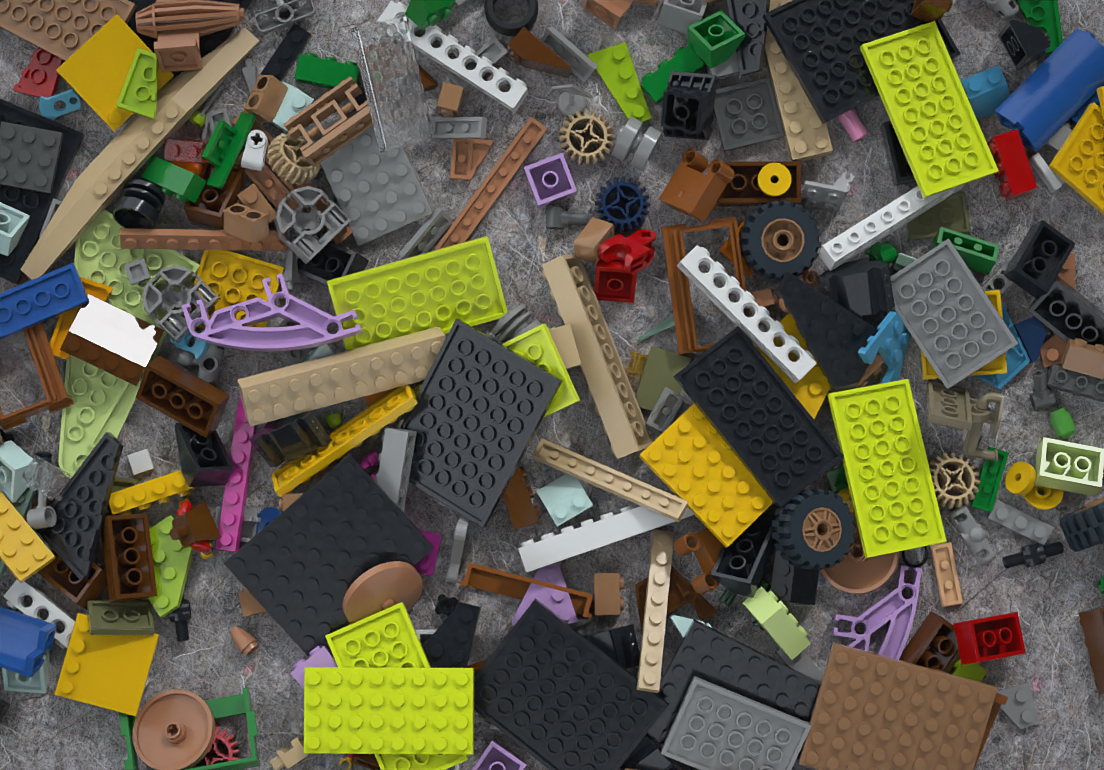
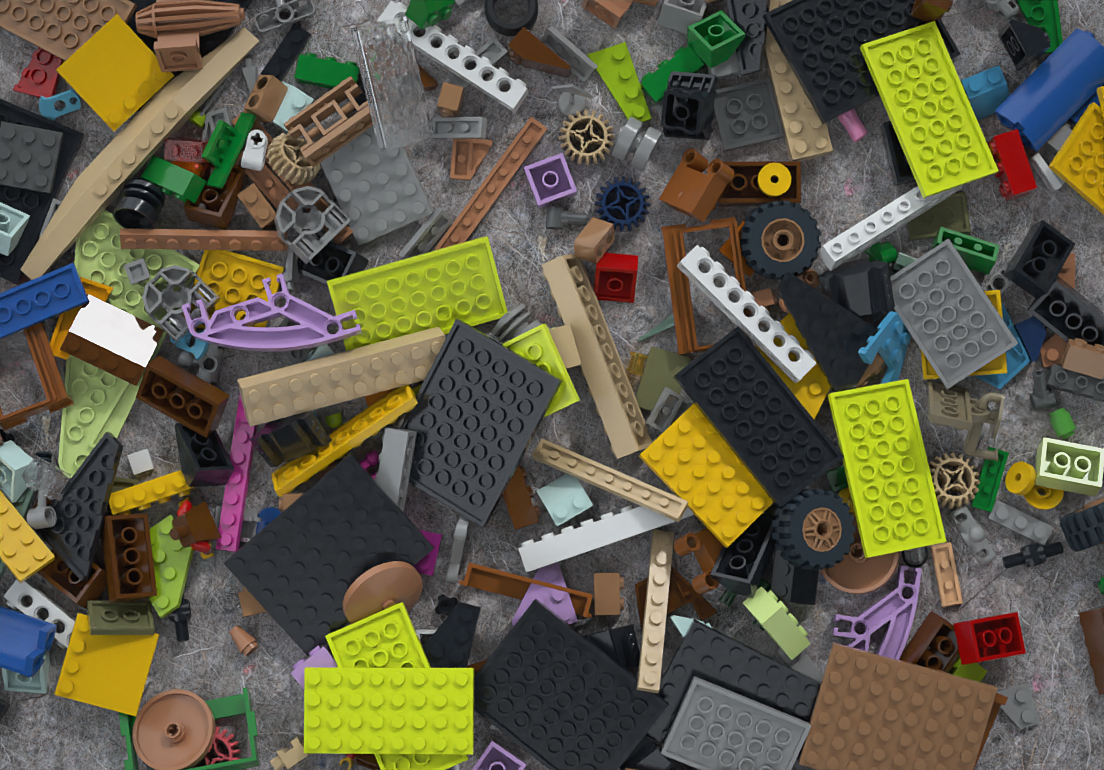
(141, 86): lime wing -> none
(245, 223): medium nougat piece -> none
(634, 250): red piece -> none
(826, 196): light grey plate -> none

